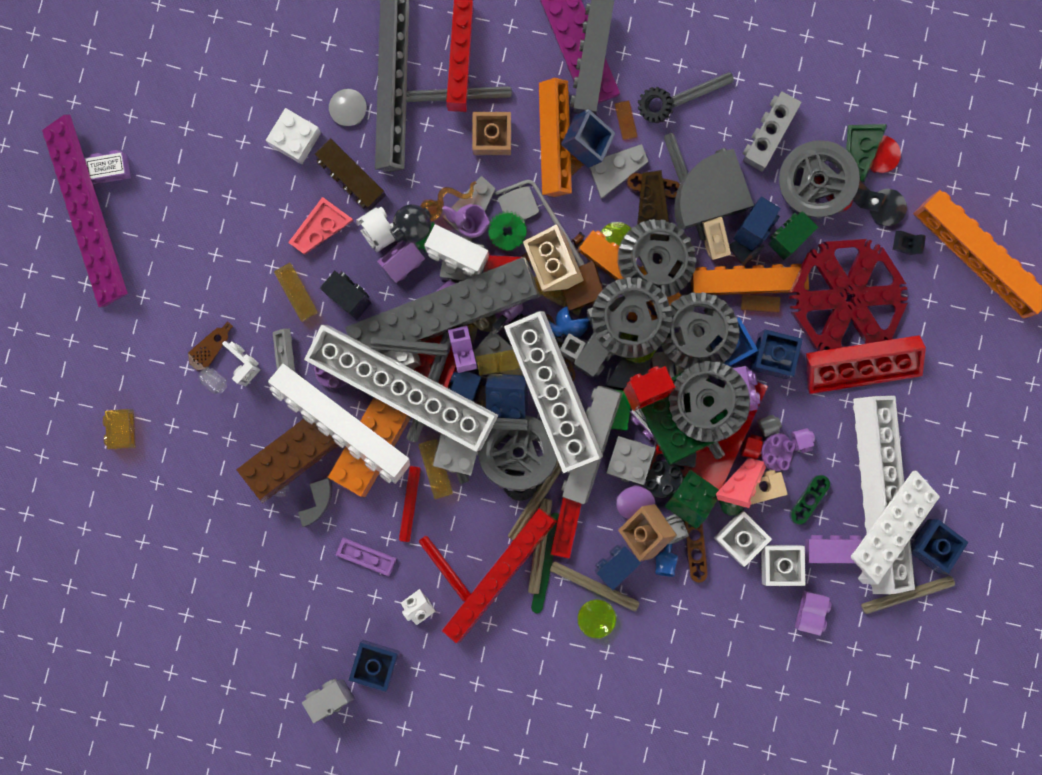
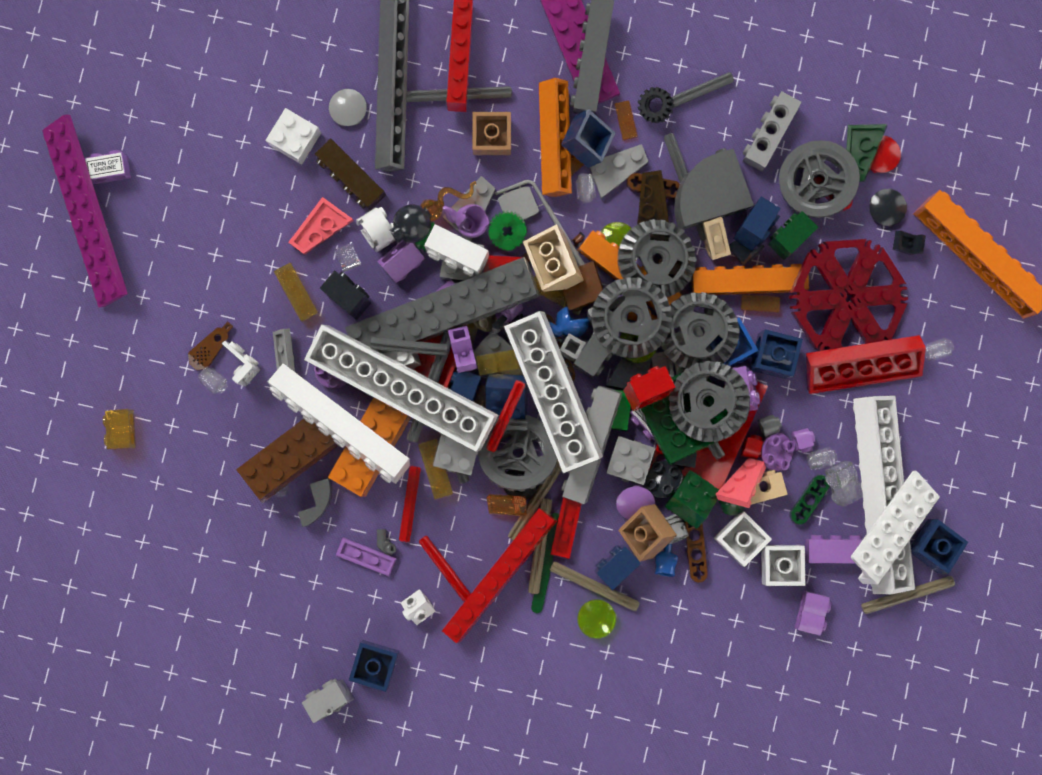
(347, 257): none -> clear brick
(383, 544): none -> dark grey arm
(505, 416): none -> red axle
(507, 505): none -> clear orange tile
(585, 188): none -> clear brick
(822, 458): none -> clear brick
(844, 483): none -> clear brick
(864, 197): black bracket -> none
(939, 349): none -> clear brick

